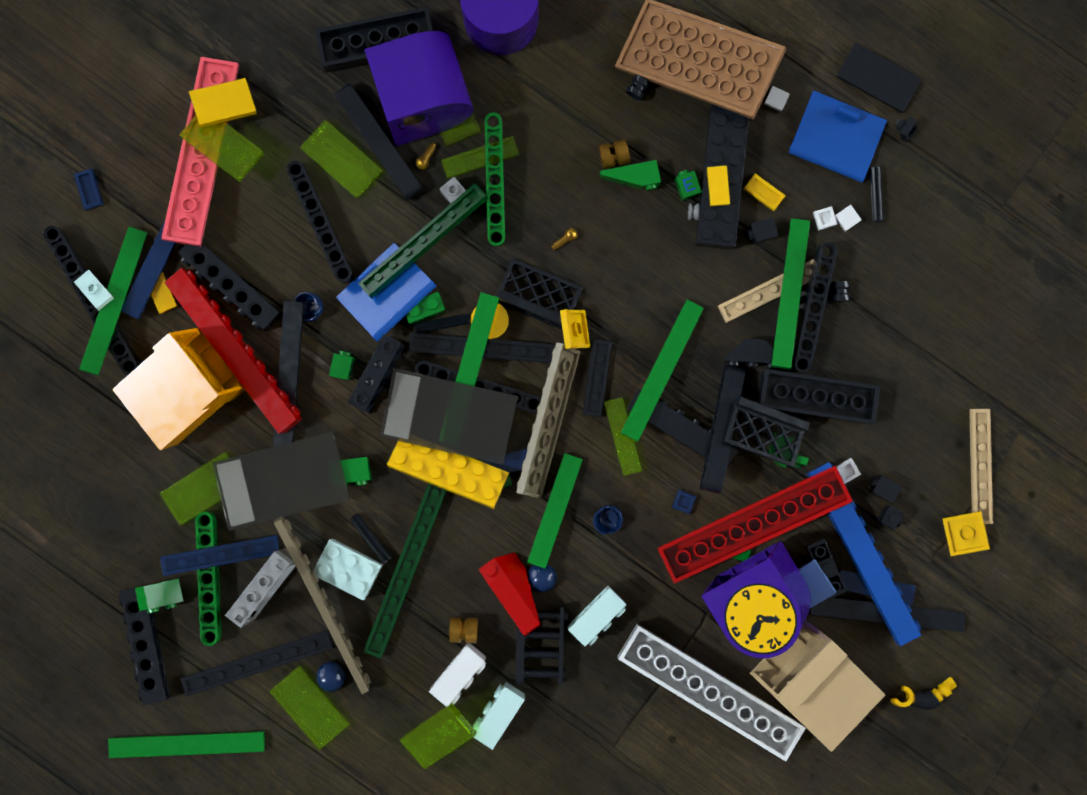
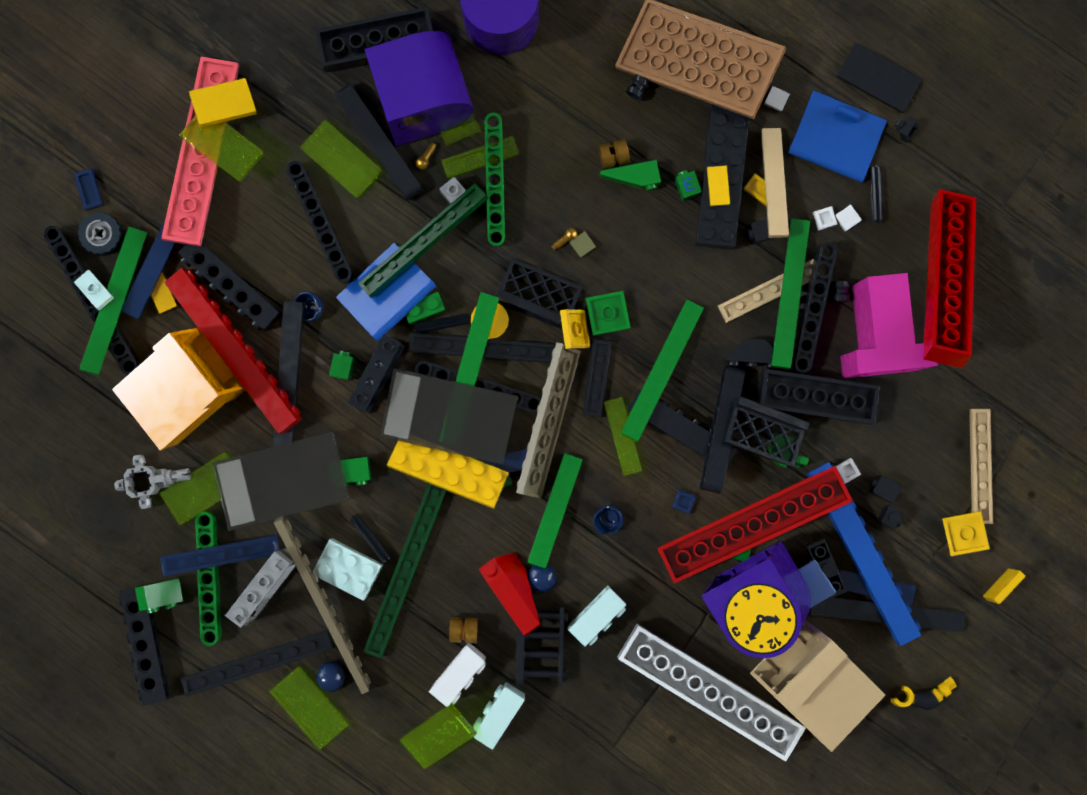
(111, 234): none -> black wheel
(158, 478): none -> light grey piece
(186, 744): green tile -> none
(582, 244): none -> olive tile
(608, 313): none -> green plate
(693, 211): light grey bush -> none
(774, 183): none -> tan tile
(884, 329): none -> dark pink piece
(950, 279): none -> red brick
(1004, 586): none -> yellow tile

